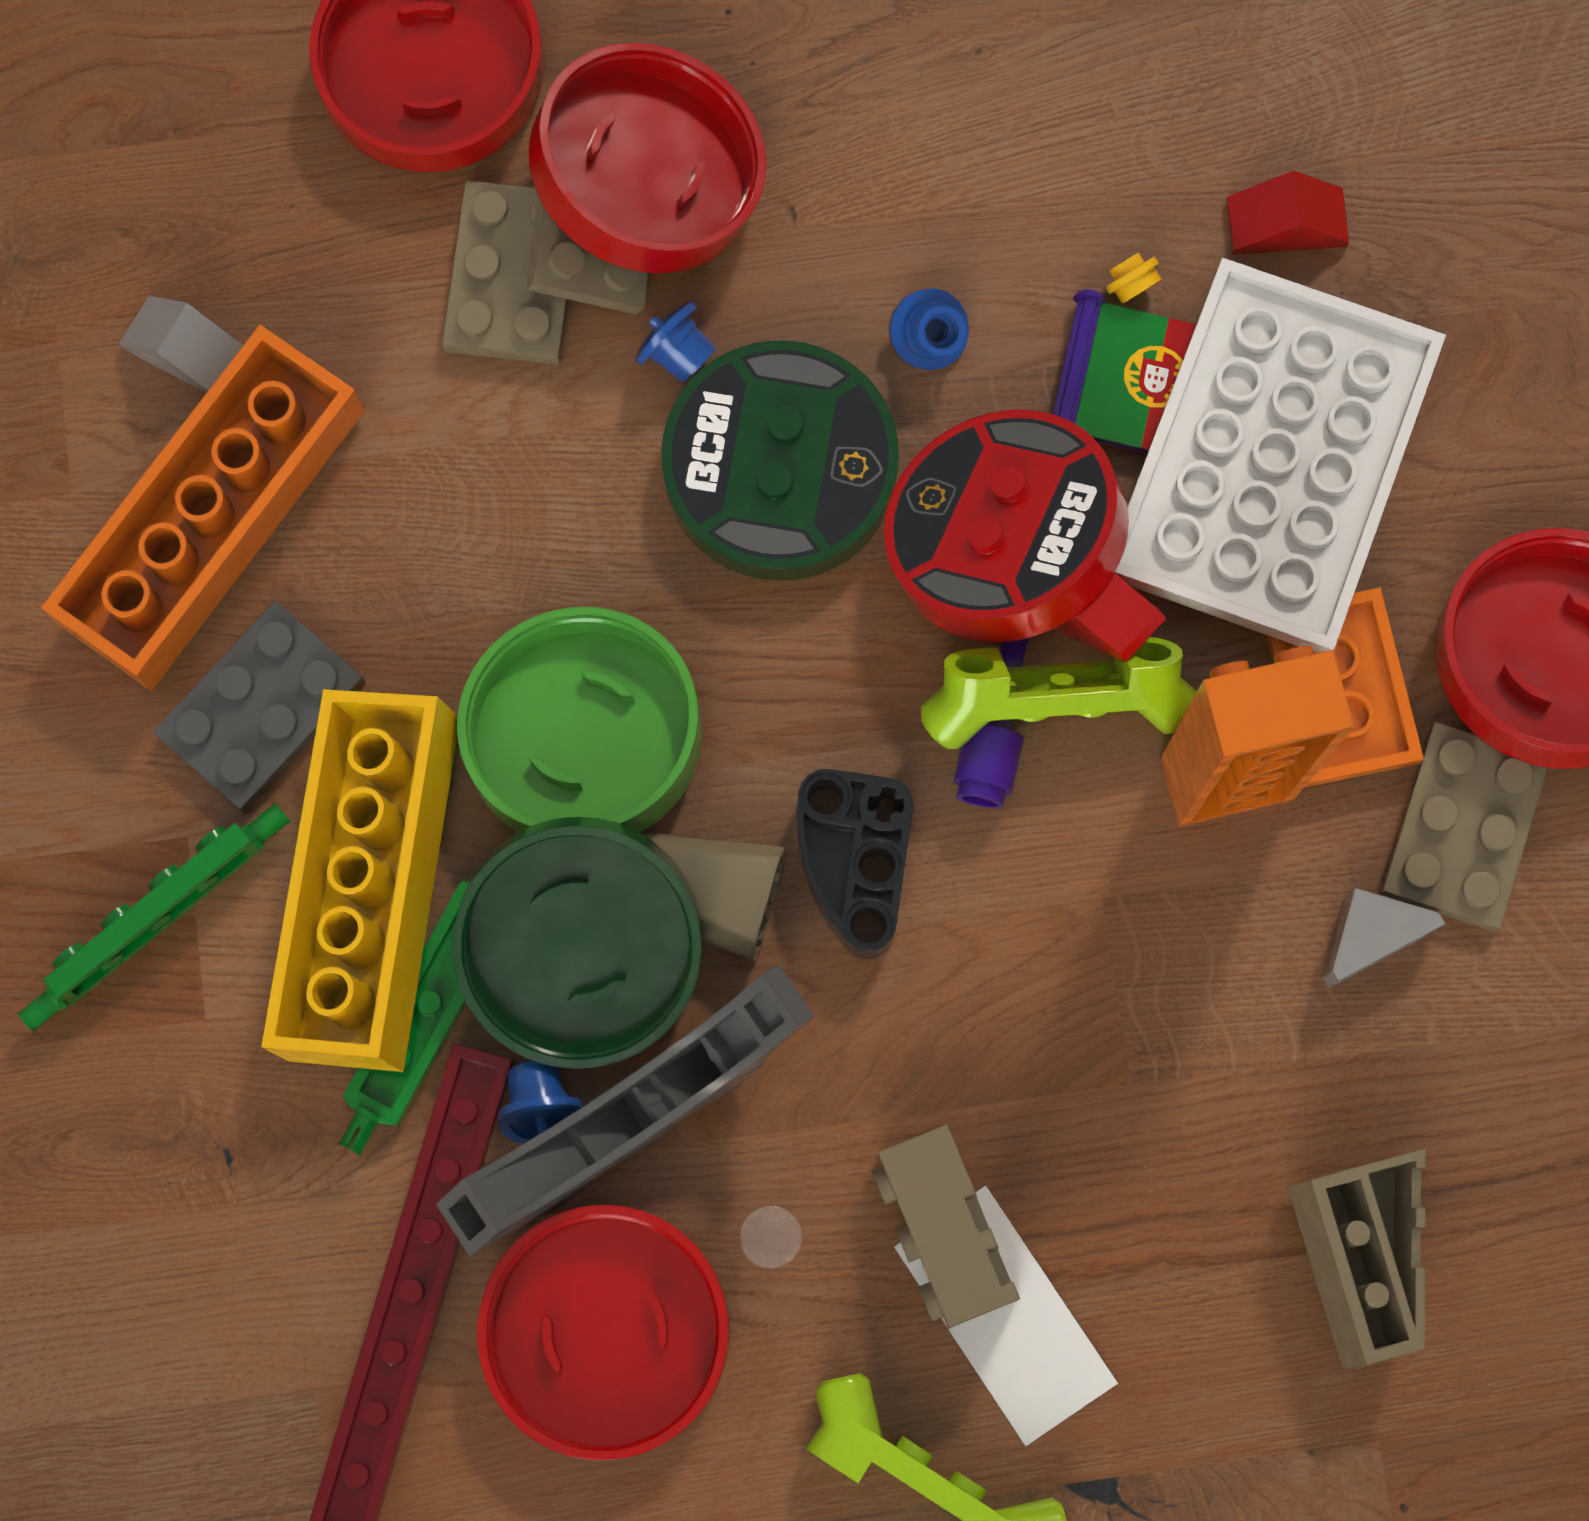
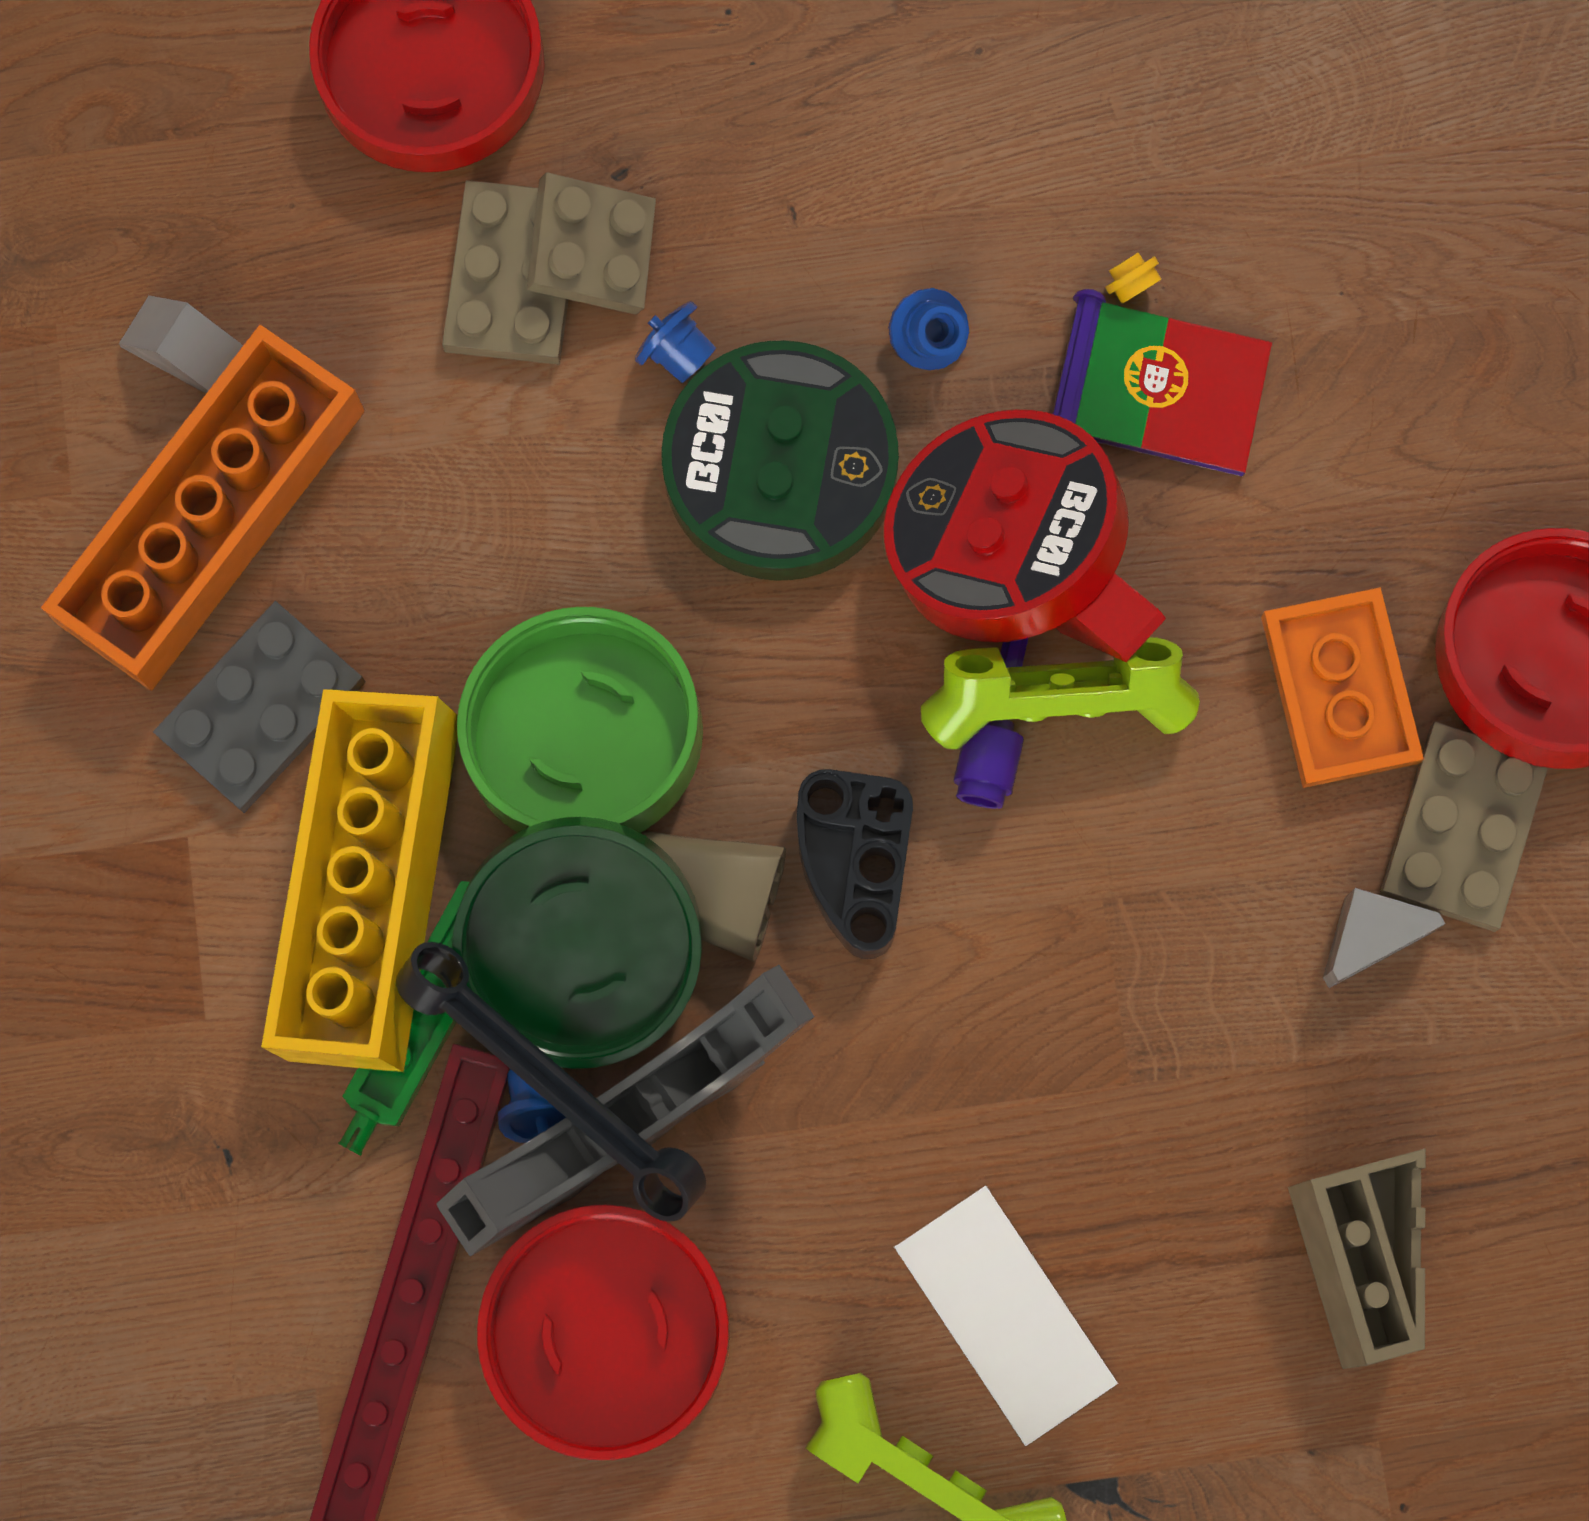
(131, 928): green plate -> none
(551, 1081): none -> black piece
(647, 157): red piece -> none
(771, 1237): clear plate -> none
(944, 1228): dark tan wedge -> none
(1256, 735): orange brick -> none
(1276, 456): white plate -> none
(1287, 215): red slope -> none

